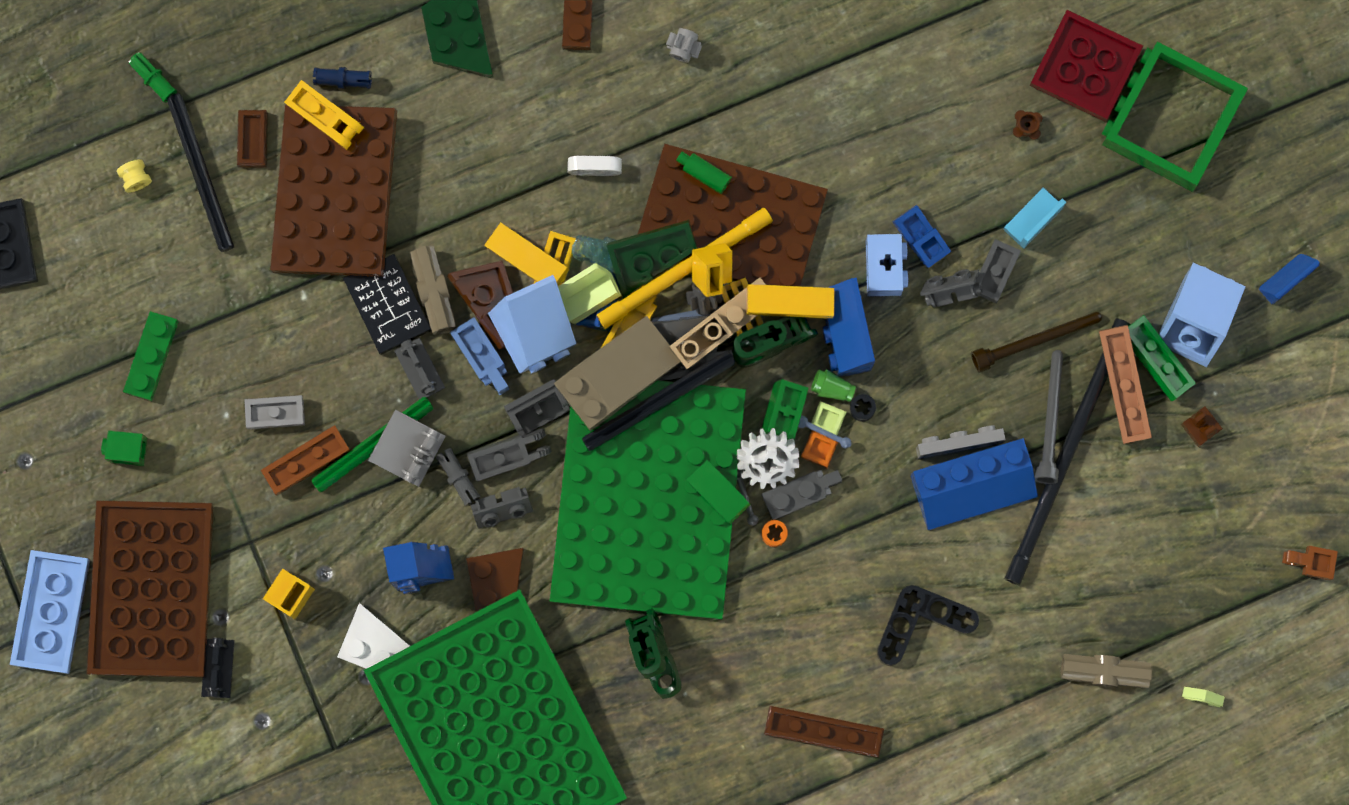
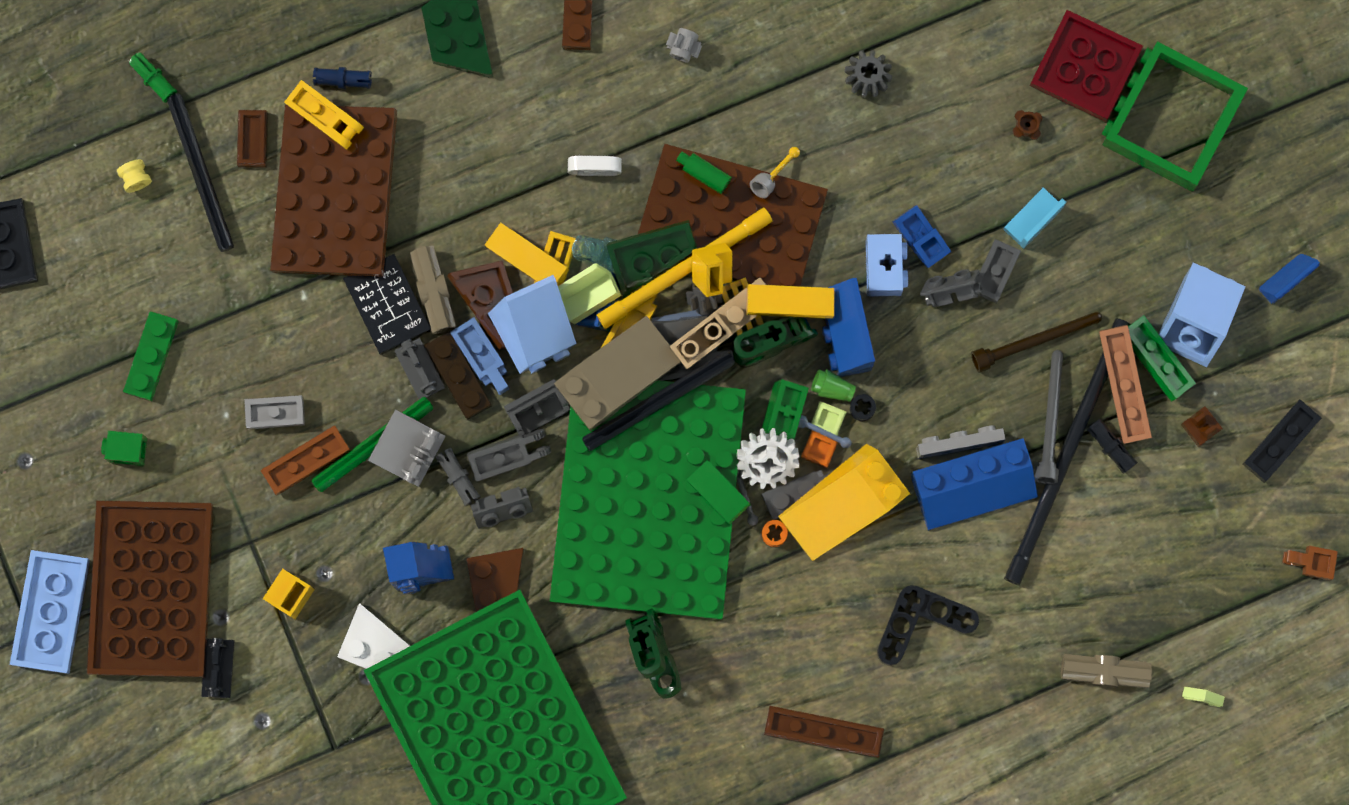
(458, 375): none -> dark brown plate
(763, 183): none -> light grey hinge
(844, 502): none -> yellow slope
(878, 77): none -> dark grey gear
(1112, 446): none -> black pin
(1281, 441): none -> black plate

